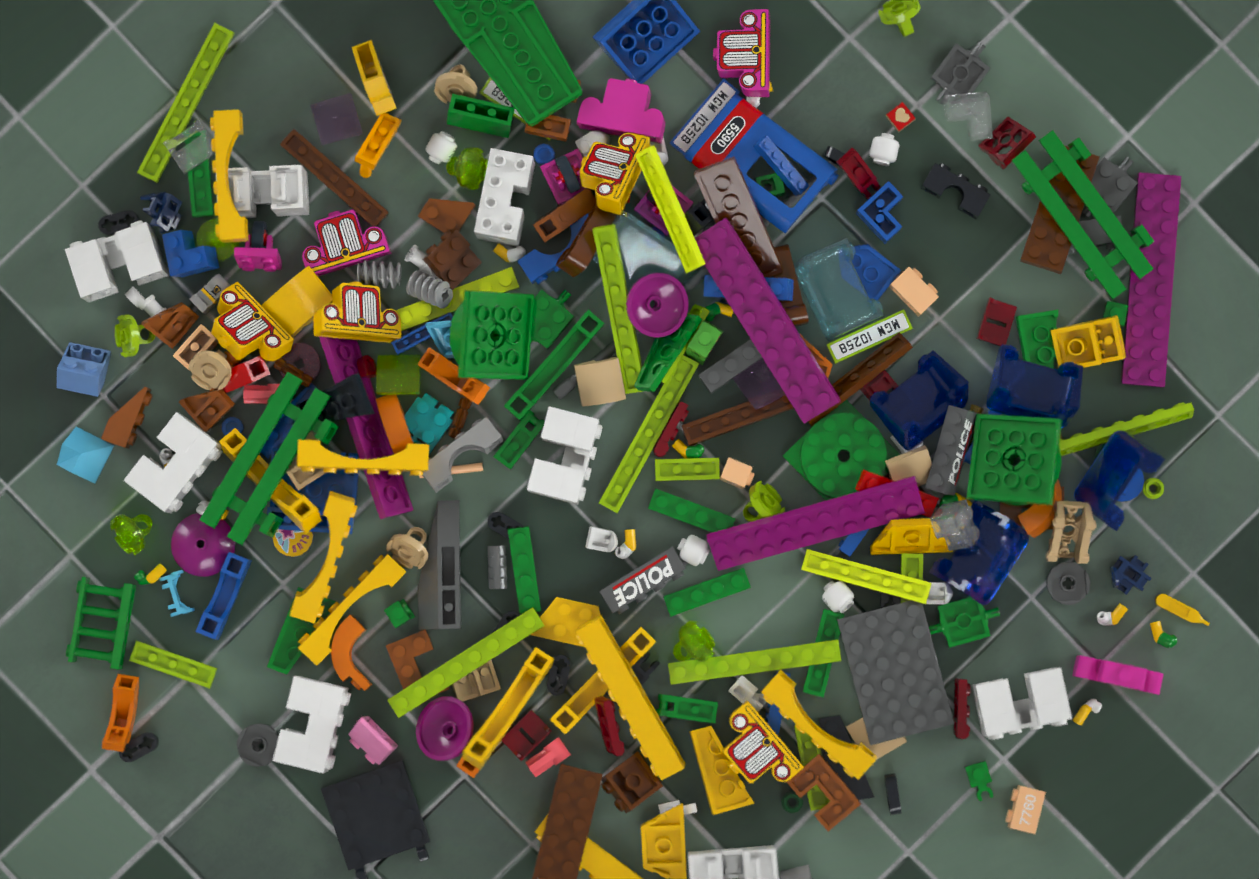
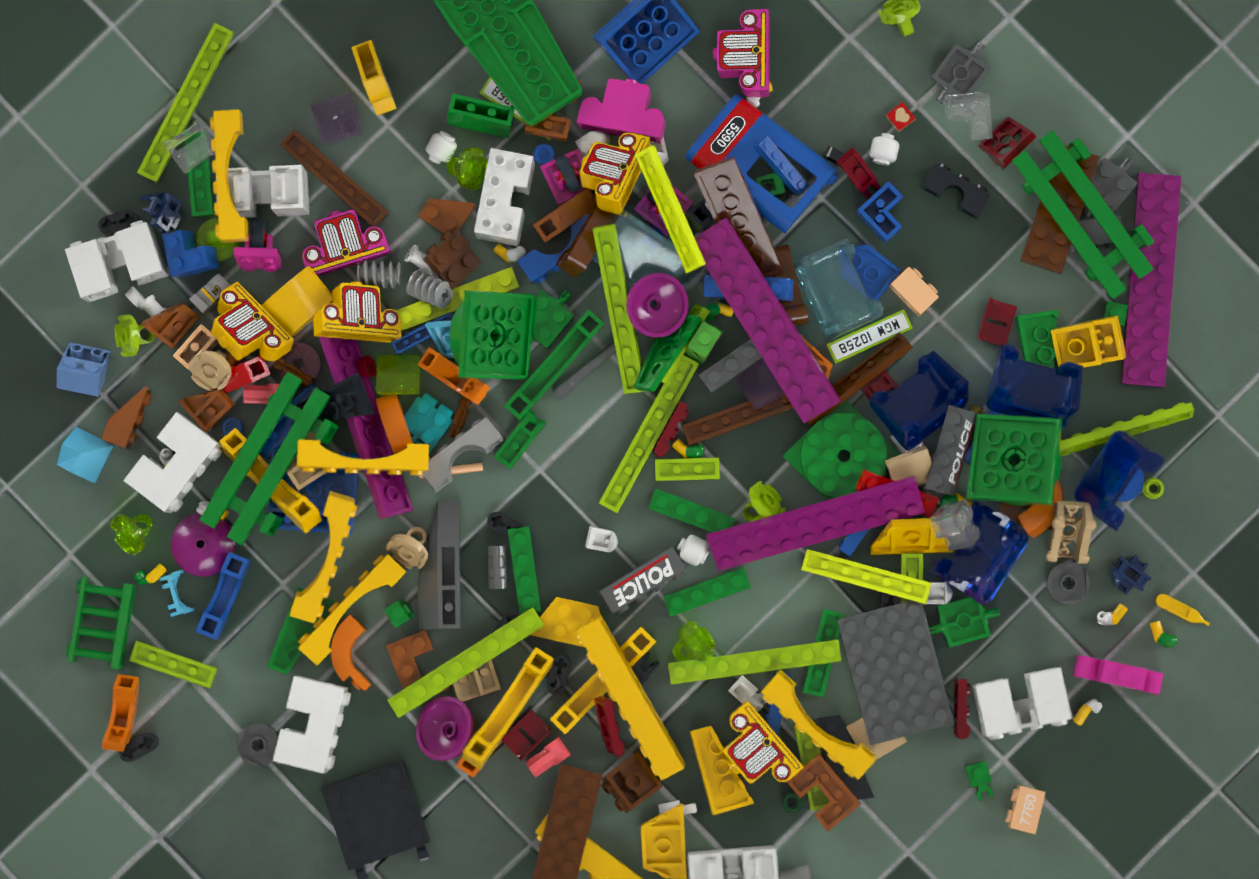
(292, 542): tile -> none
(372, 740): bright pink slope -> none
(376, 143): light orange piece -> none
(455, 82): tan tile -> none
(578, 436): white piece -> none
(600, 382): tan slope -> none
(628, 546): arm -> none
(688, 708): green plate -> none
(703, 116): tile -> none
(737, 473): light nougat brick -> none
(838, 596): white head -> none
(892, 794): black beam -> none

